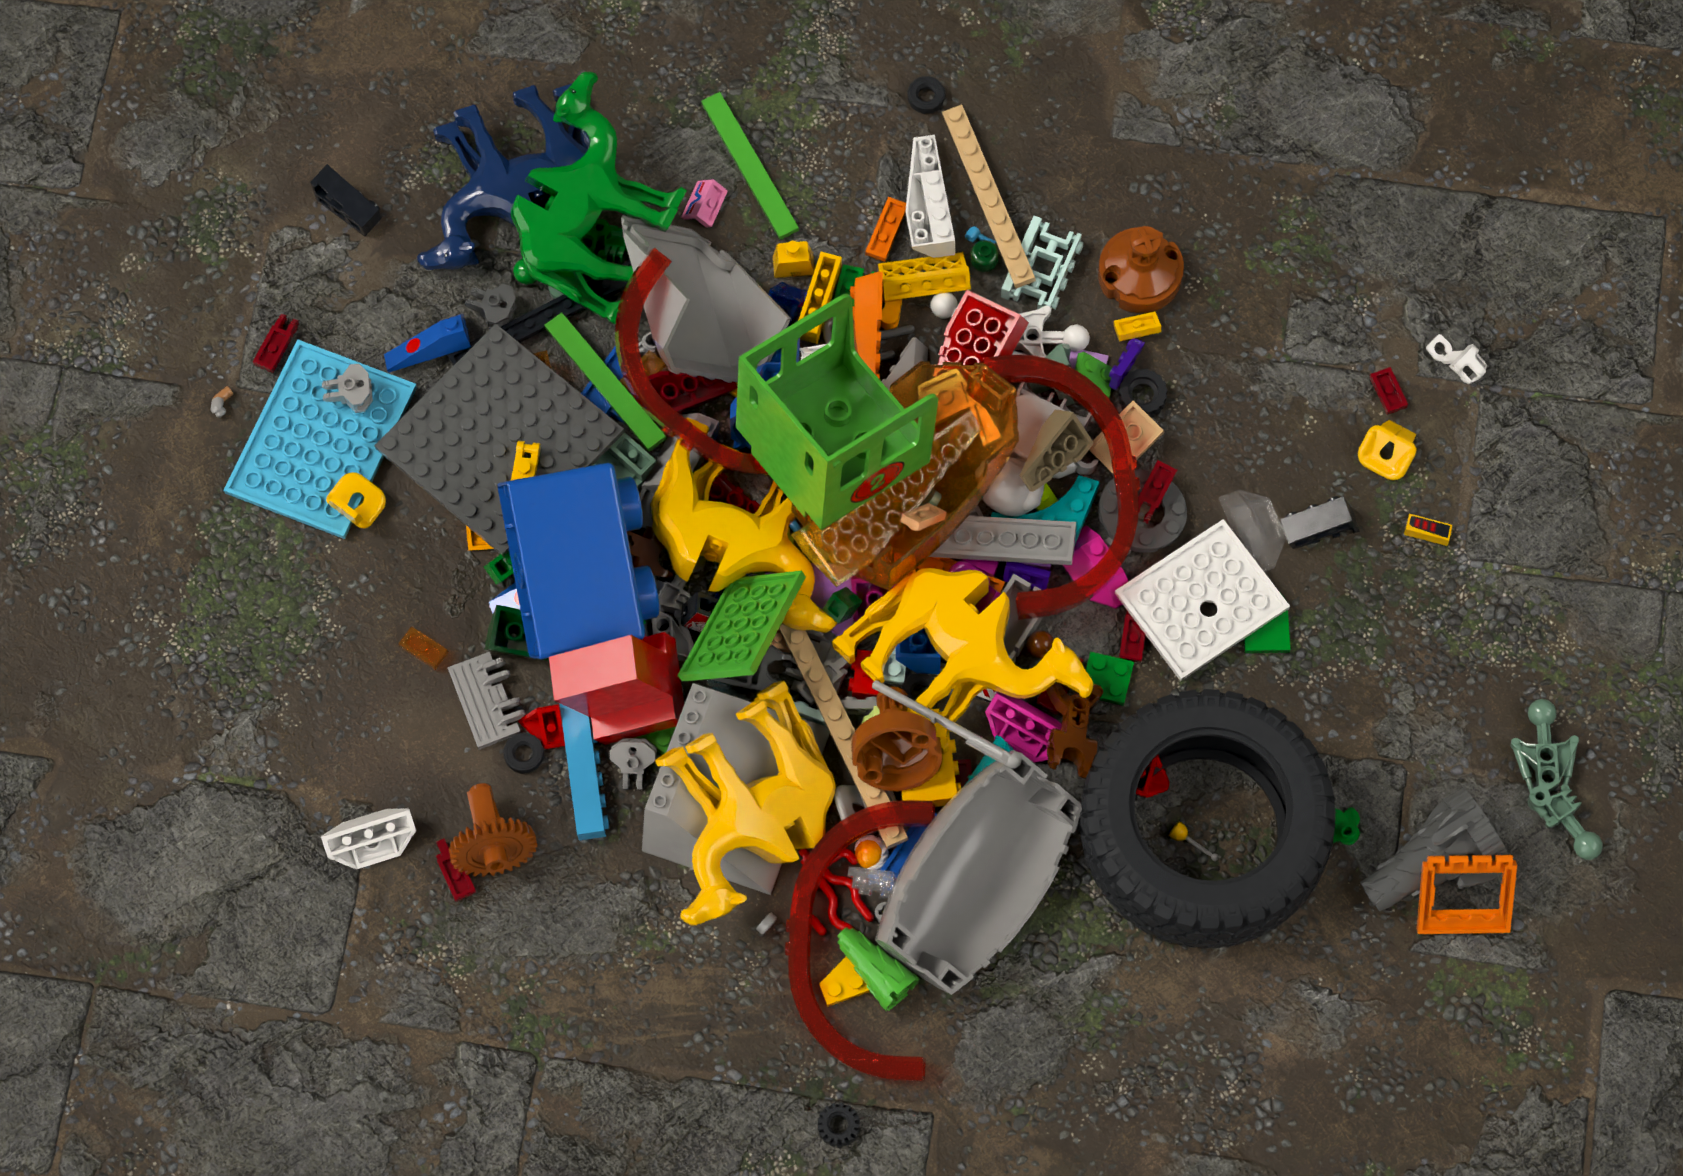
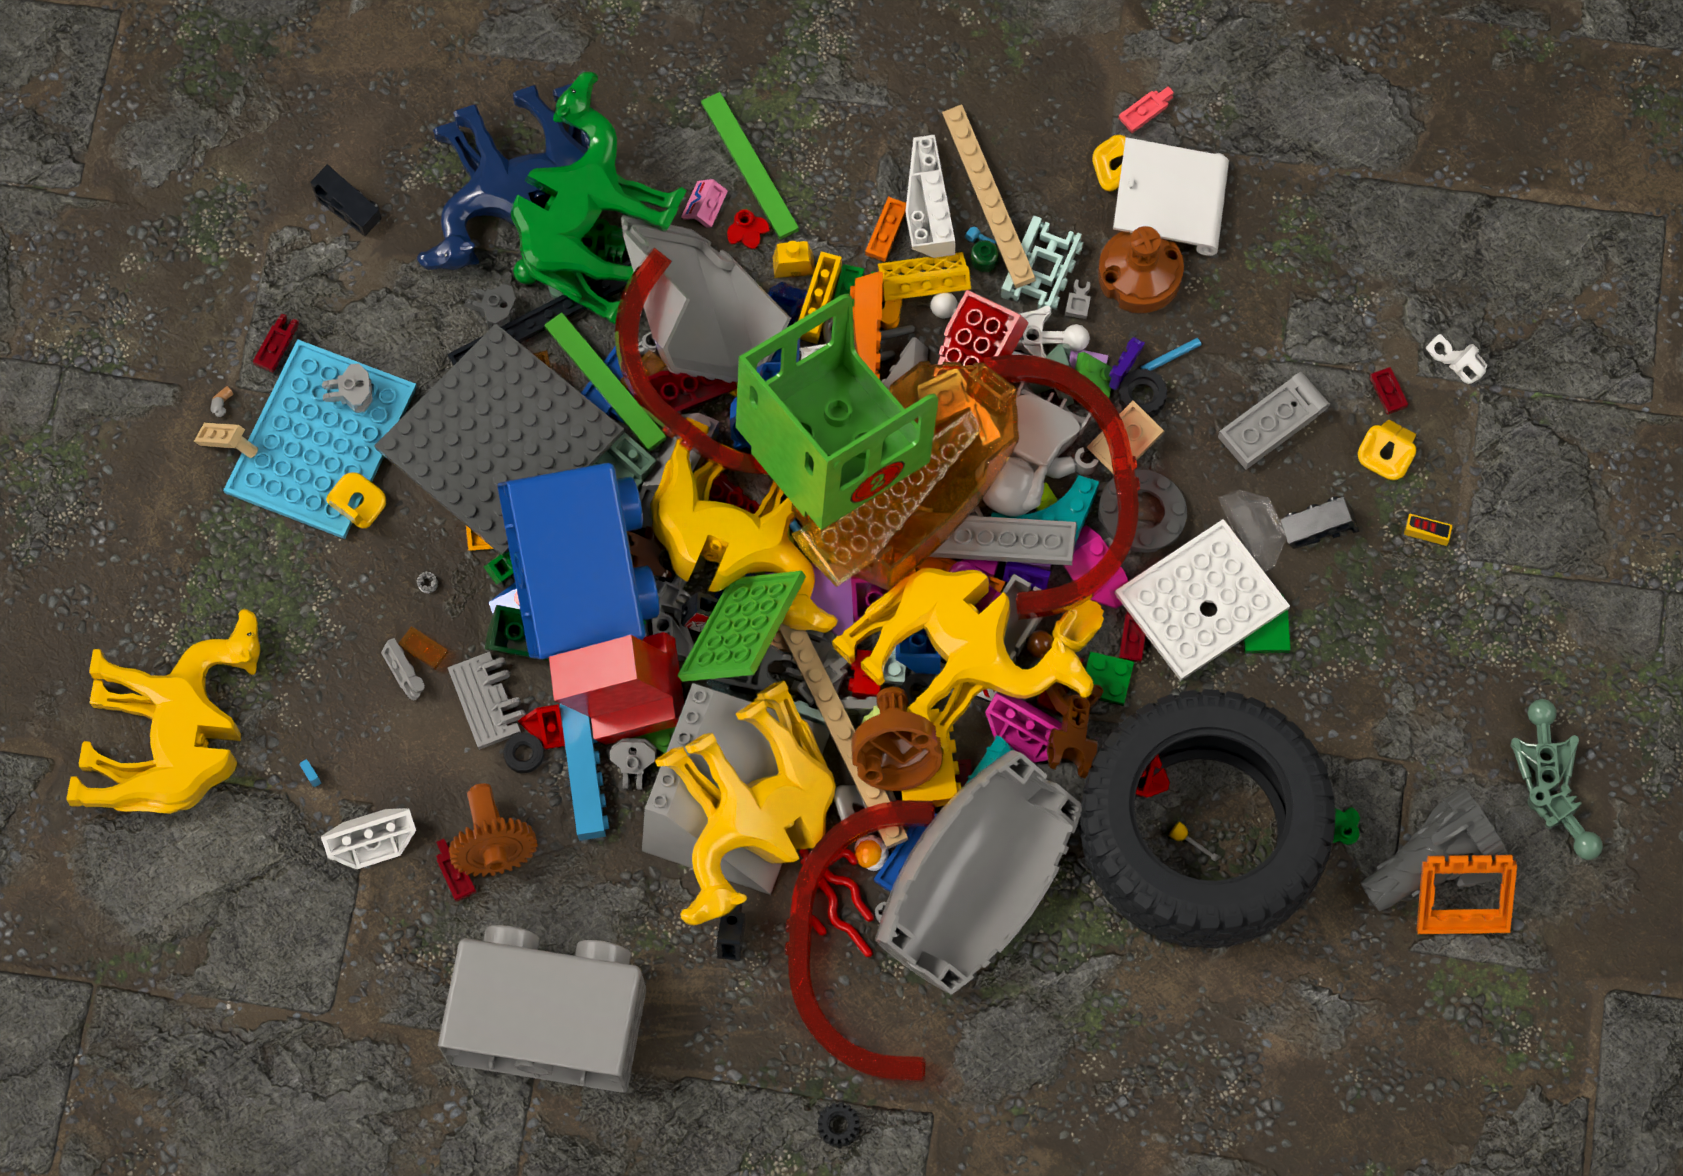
(179, 728): none -> yellow animal
(225, 436): none -> tan piece
(310, 773): none -> dark azure tile
(402, 669): none -> light grey hinge
(420, 581): none -> light grey bush
(436, 341): blue wedge -> none
(525, 466): yellow plate -> none
(544, 1010): none -> light grey piece
(731, 935): none -> black torso
(747, 232): none -> red plate
(767, 923): light grey tile -> none
(842, 605): dark green panel -> none
(842, 984): yellow wing -> none
(872, 880): clear plate -> none
(884, 976): bright green cone -> none
(923, 516): light nougat plate -> none
(926, 107): black tyre -> none
(933, 498): sand green tile -> none
(1010, 760): light grey bar -> none
(1056, 446): dark tan wedge -> none
(1078, 303): none -> light grey plate
(1079, 625): none -> yellow hair
(1102, 159): none -> yellow piece
(1137, 326): yellow plate -> none
(1145, 109): none -> coral hinge
(1156, 487): dark red hinge -> none
(1171, 355): none -> dark azure piece
(1173, 192): none -> white door
(1273, 420): none -> light grey hinge

